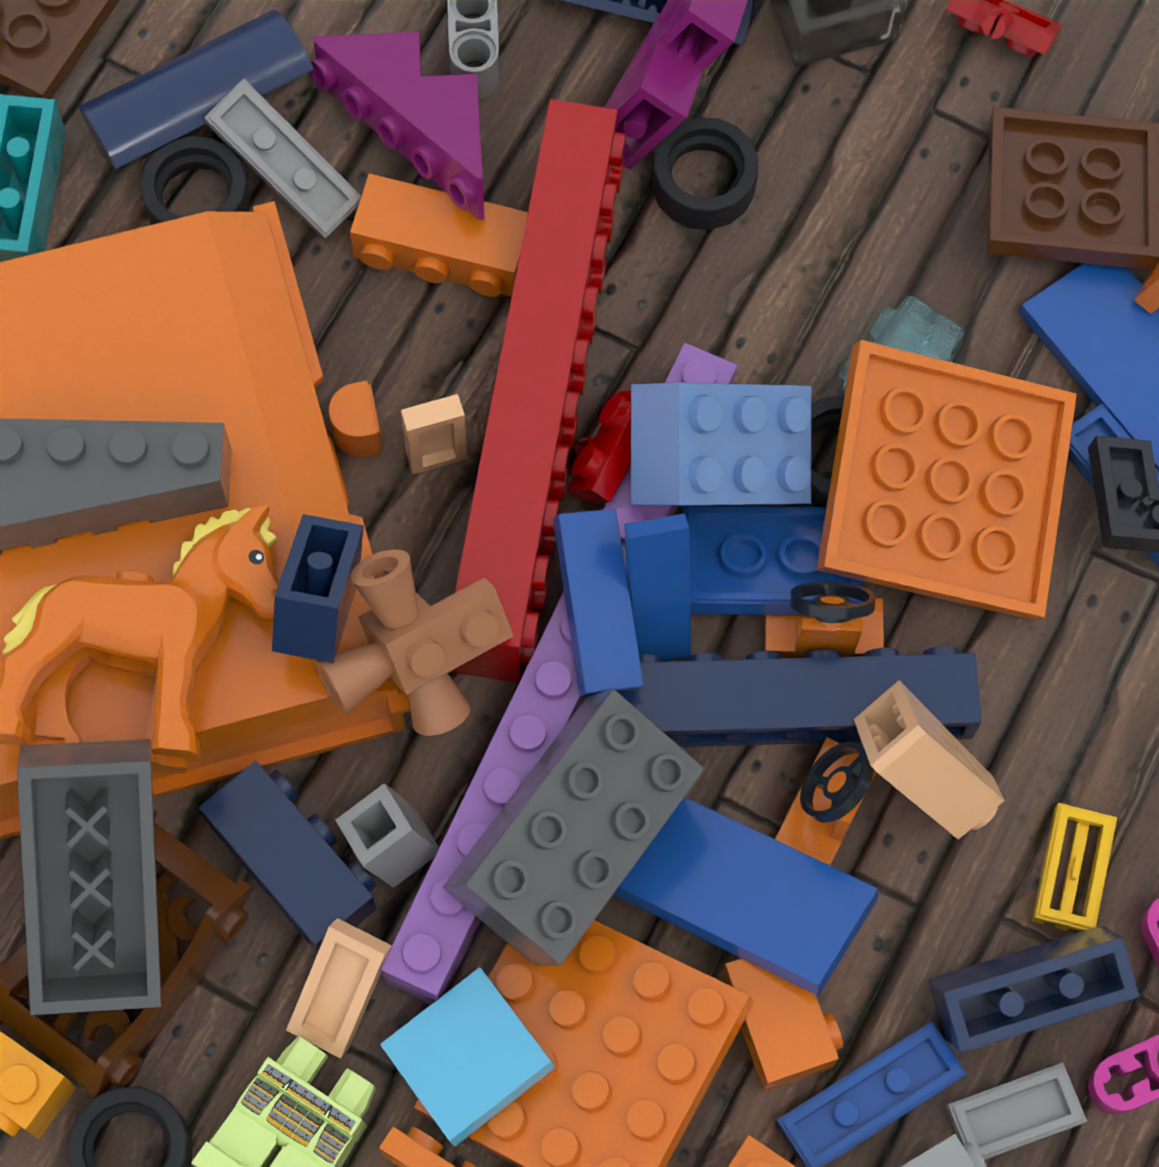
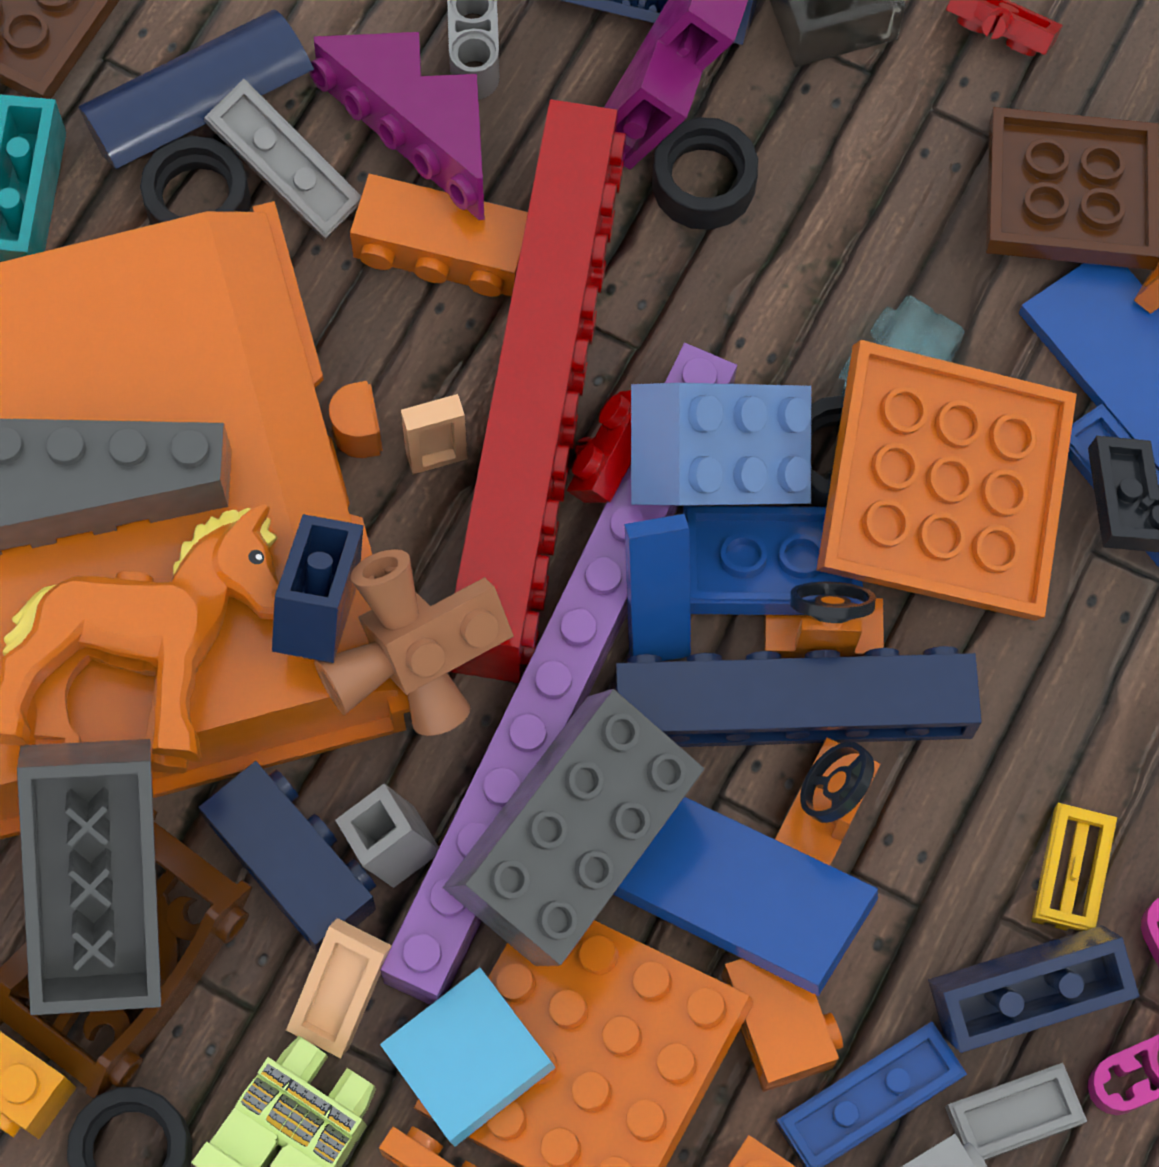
(598, 602): blue tile -> none
(927, 762): light nougat slope -> none

